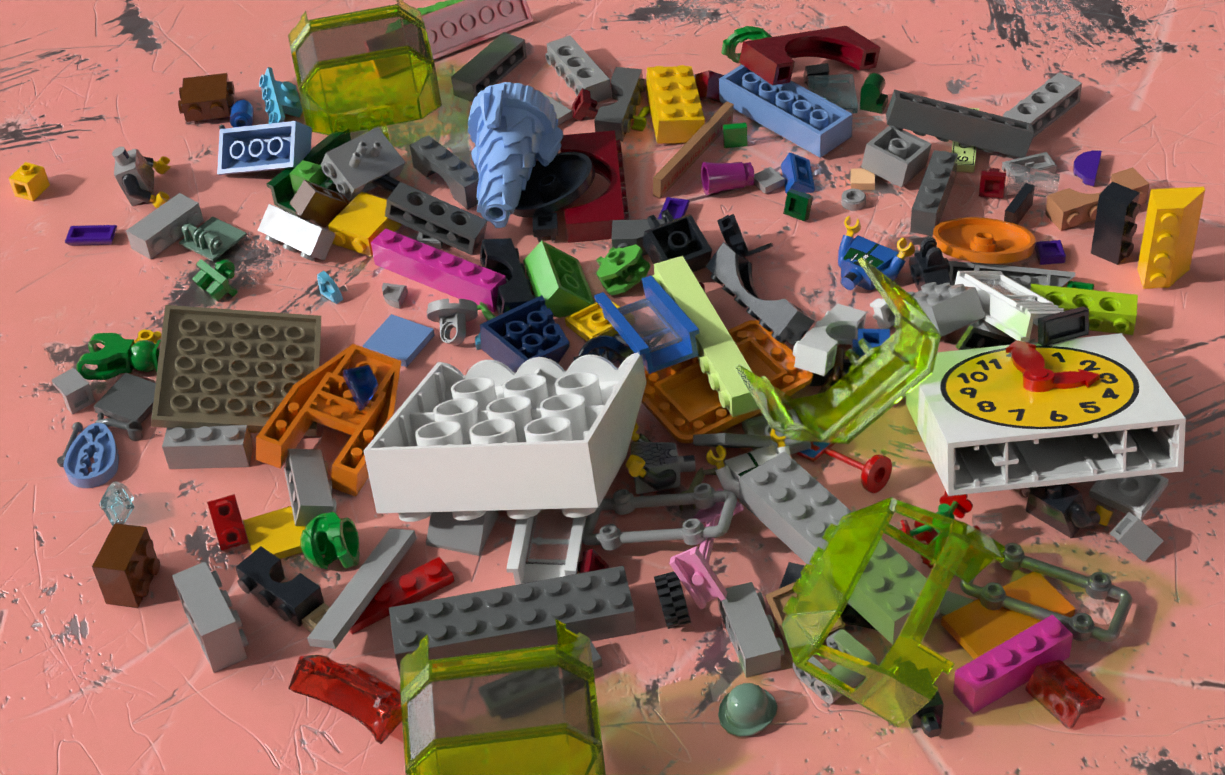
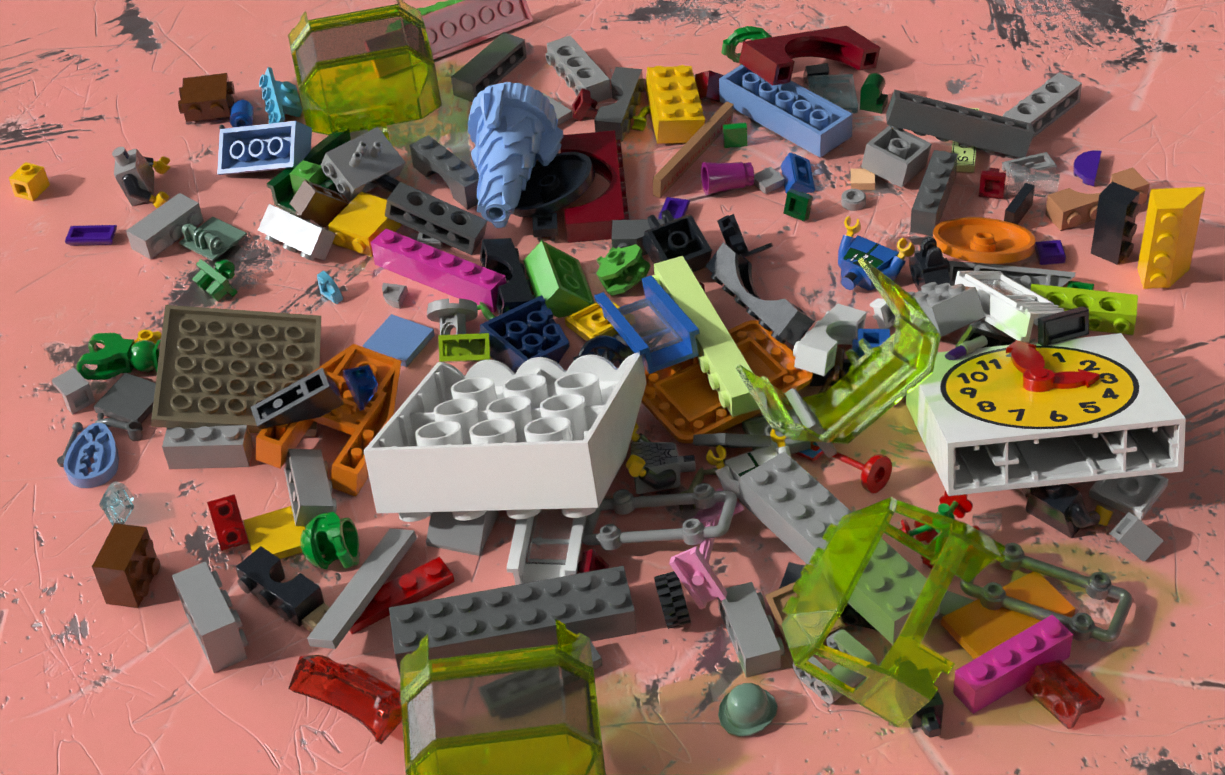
(298, 402): none -> black slope
(464, 347): none -> lime torso
(809, 420): none -> light grey tile
(966, 348): none -> piece

